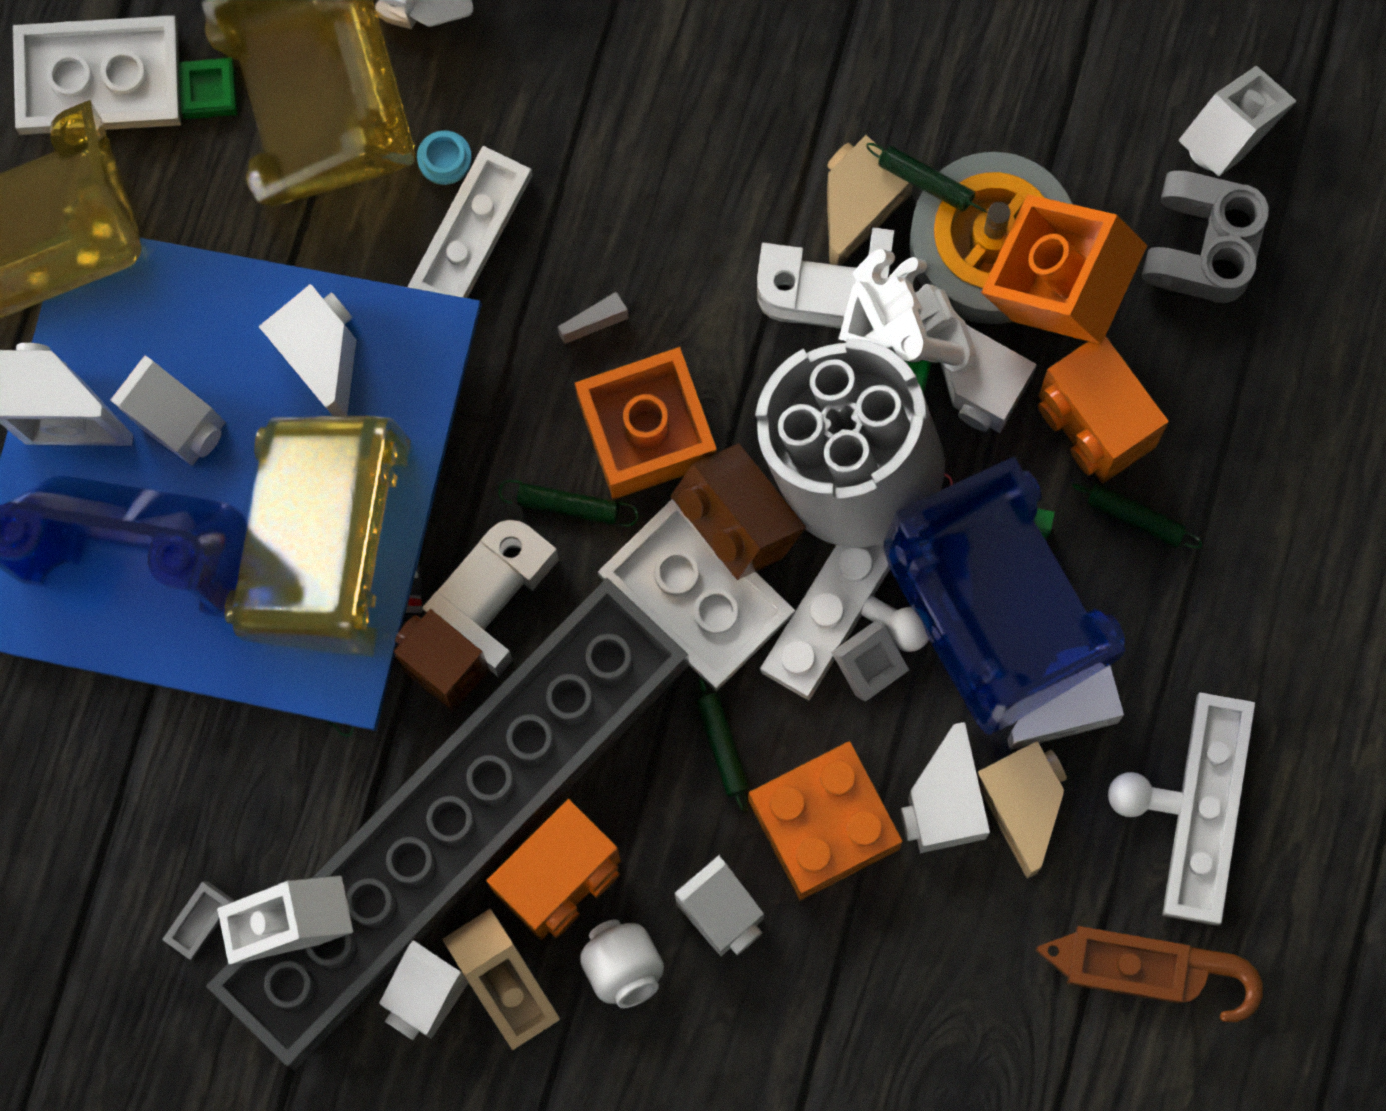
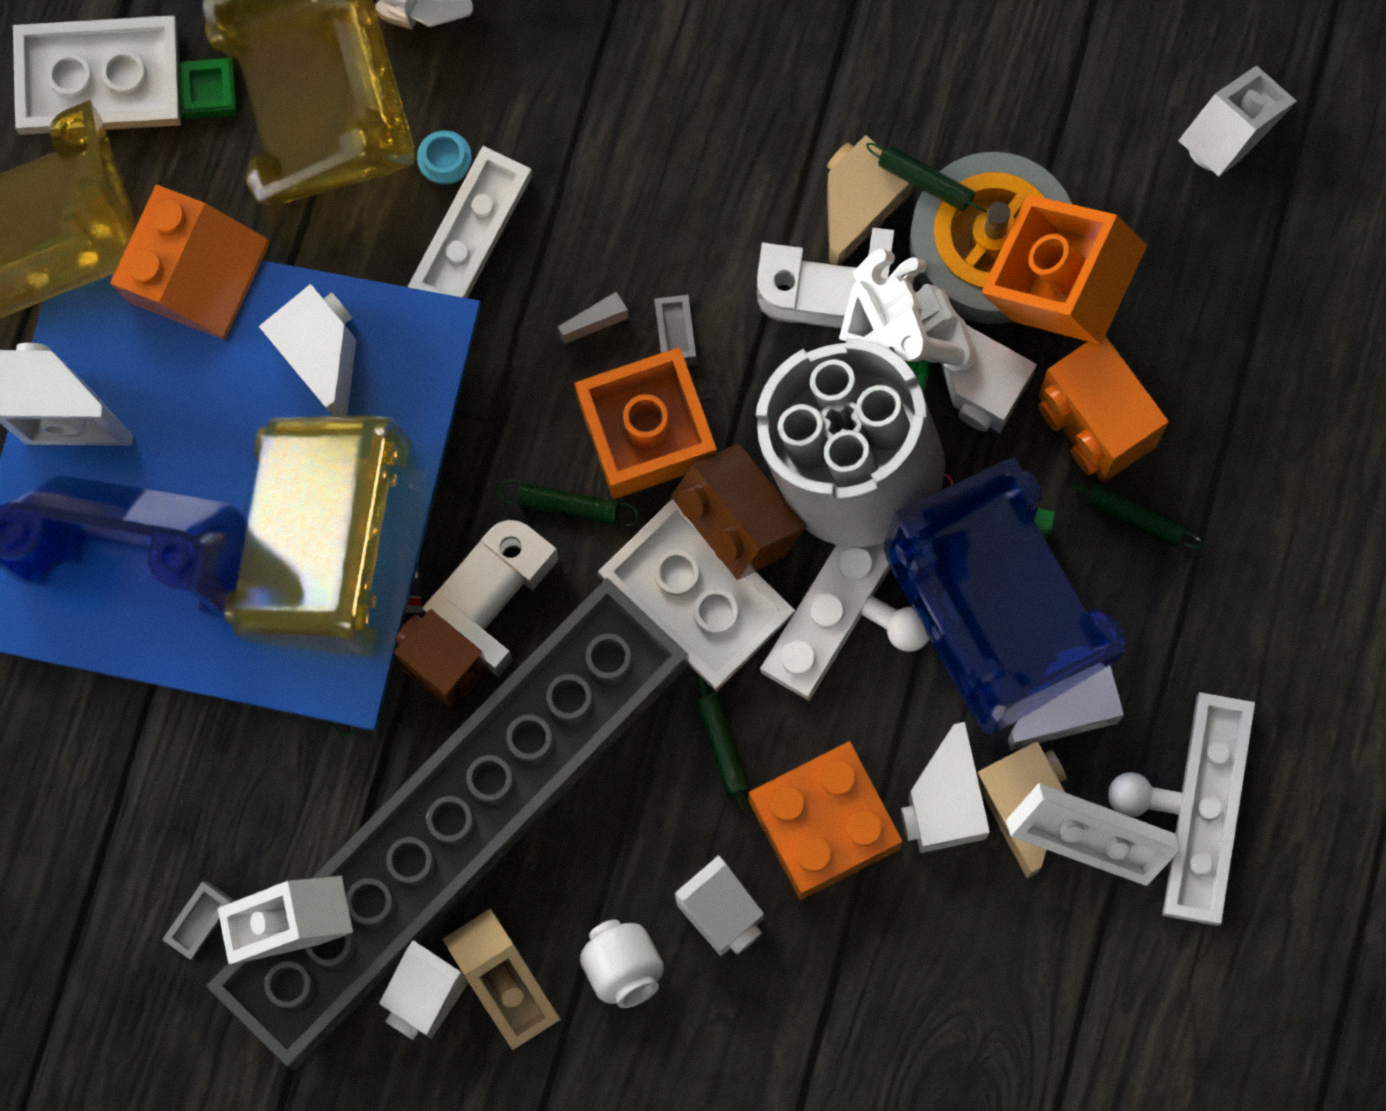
(169, 411): white slope -> none
(189, 263): none -> orange slope
(556, 872): orange brick -> none
(676, 326): none -> light grey piece
(870, 661): light grey plate -> none
(1092, 834): none -> white plate
(1149, 968): dark orange plate -> none
(1209, 199): light grey piece -> none

